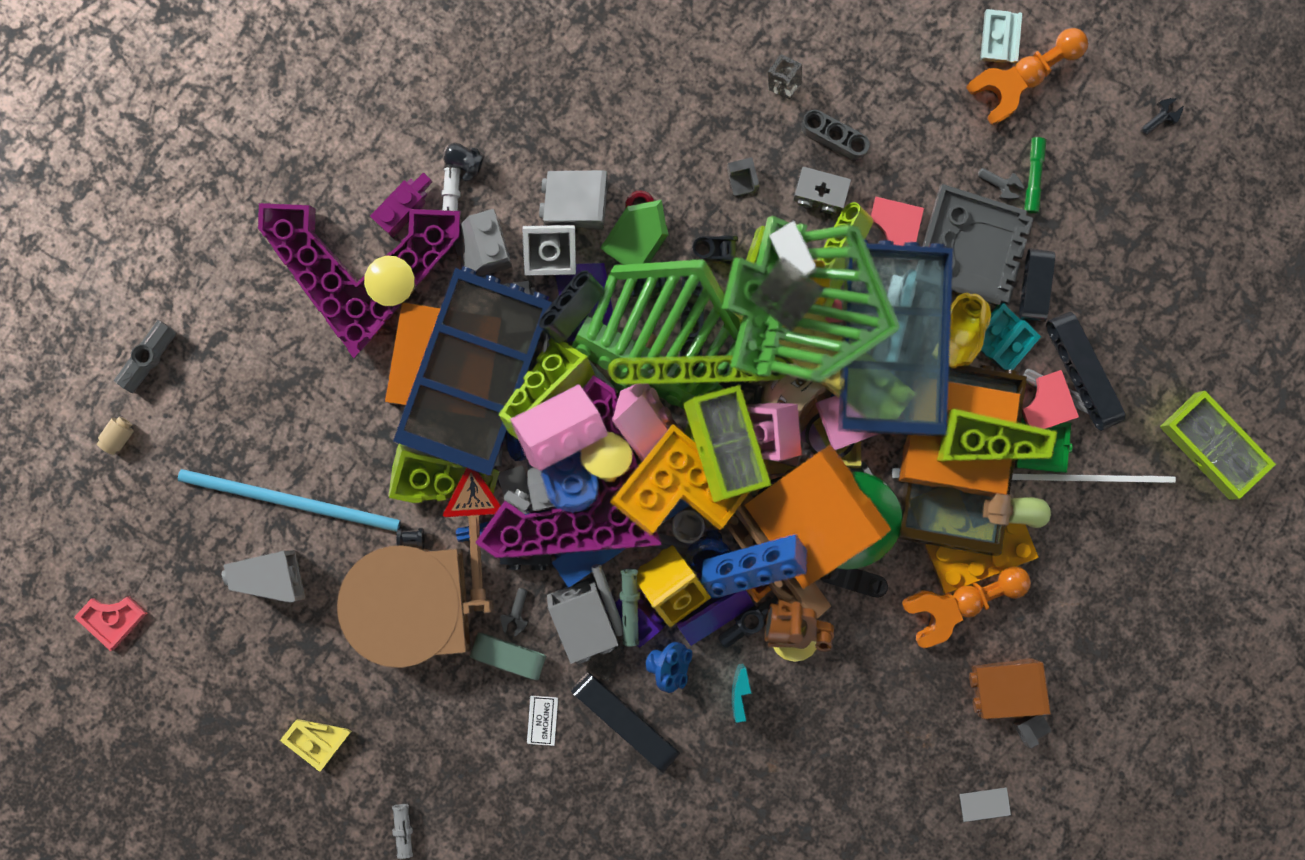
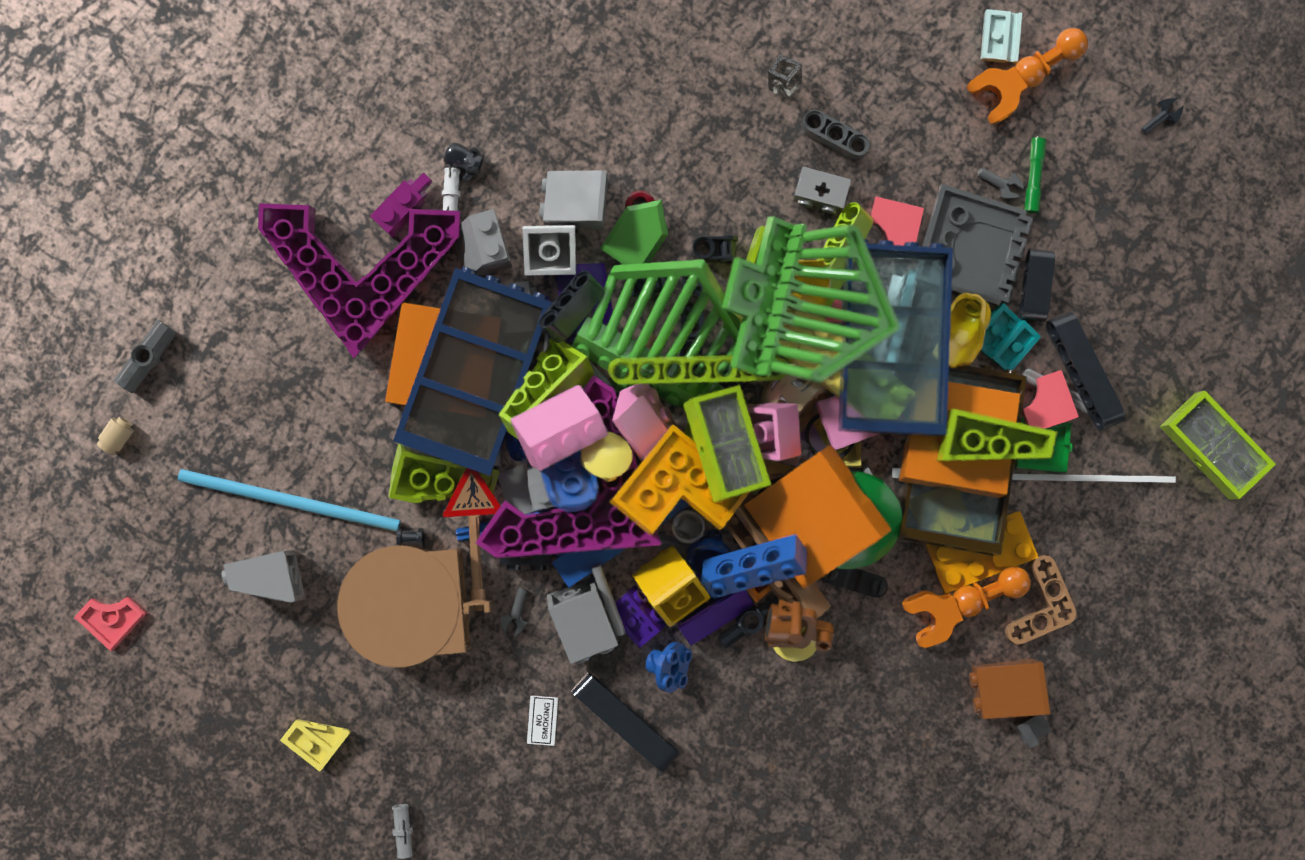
(389, 281): light yellow dish -> none
(508, 656): sand green beam -> none
(519, 499): light grey plate -> none
(630, 597): sand green pin -> none
(739, 687): teal slope -> none
(743, 176): flat silver panel -> none
(787, 294): clear smoke plate -> none
(792, 247): white slope -> none
(985, 804): light grey sticker -> none
(1021, 510): piece -> none
(1049, 612): none -> medium nougat beam

